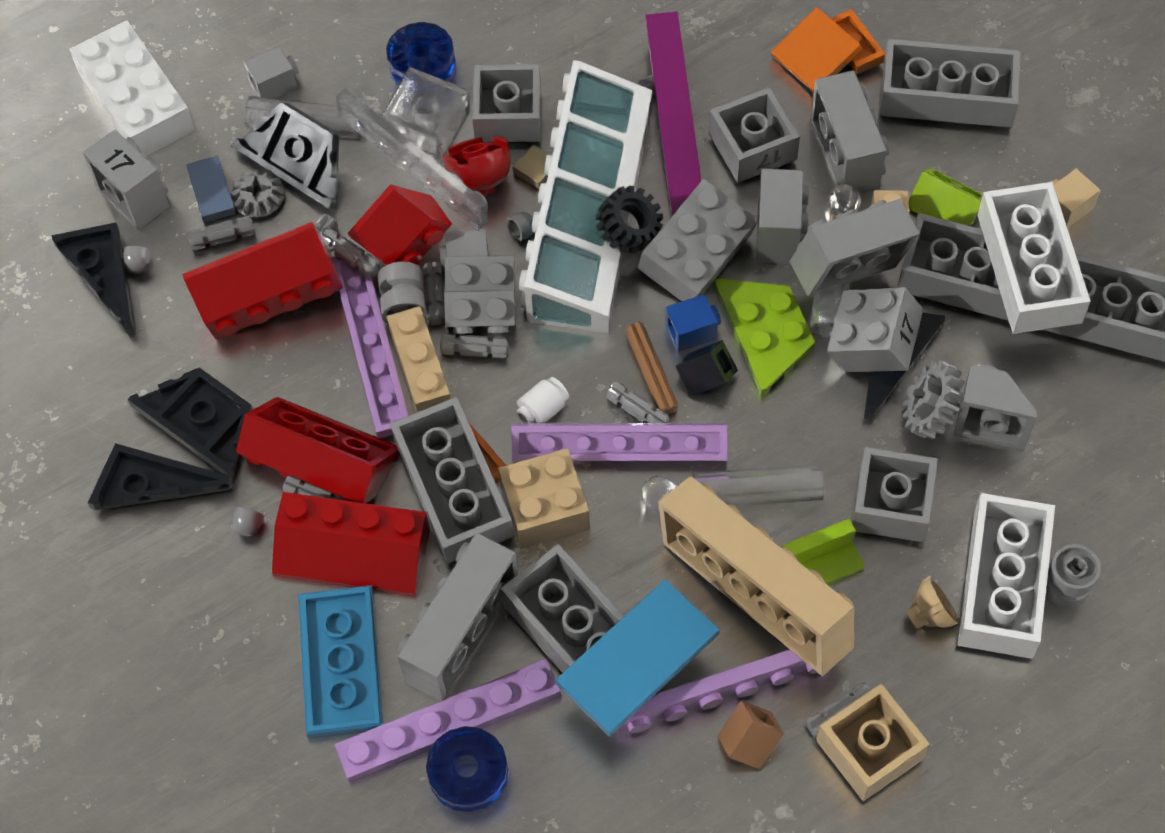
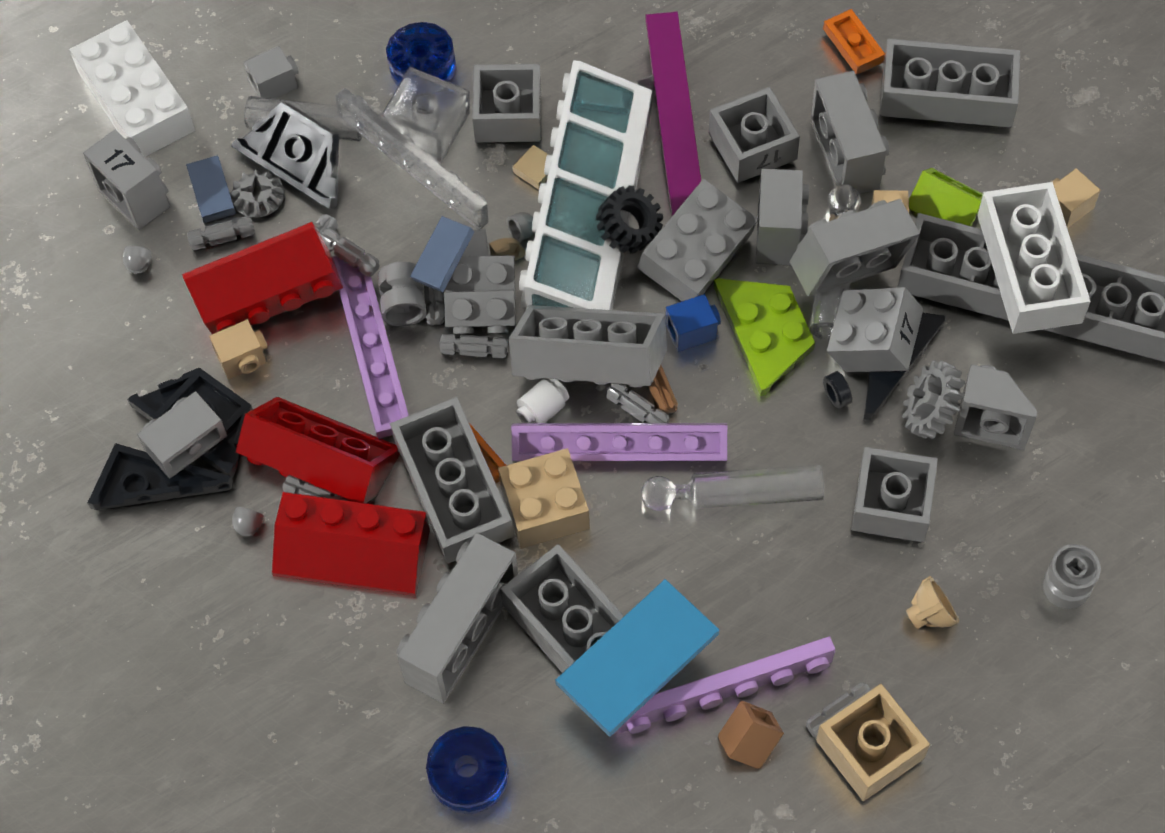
(99, 261): black wing -> none
(182, 434): none -> light grey brick
(239, 349): none -> tan brick
(340, 662): dark azure tile -> none
(401, 226): red slope -> none
(418, 359): tan brick -> none
(442, 254): none -> sand blue tile
(473, 708): lavender plate -> none
(480, 163): red cylinder -> none
(505, 247): none -> tan tile
(588, 345): none -> light grey brick
(706, 368): black panel -> none
(758, 575): tan brick -> none
(816, 49): orange tile -> none
(829, 552): lime panel -> none
(837, 389): none -> black tile
(1006, 576): white brick -> none

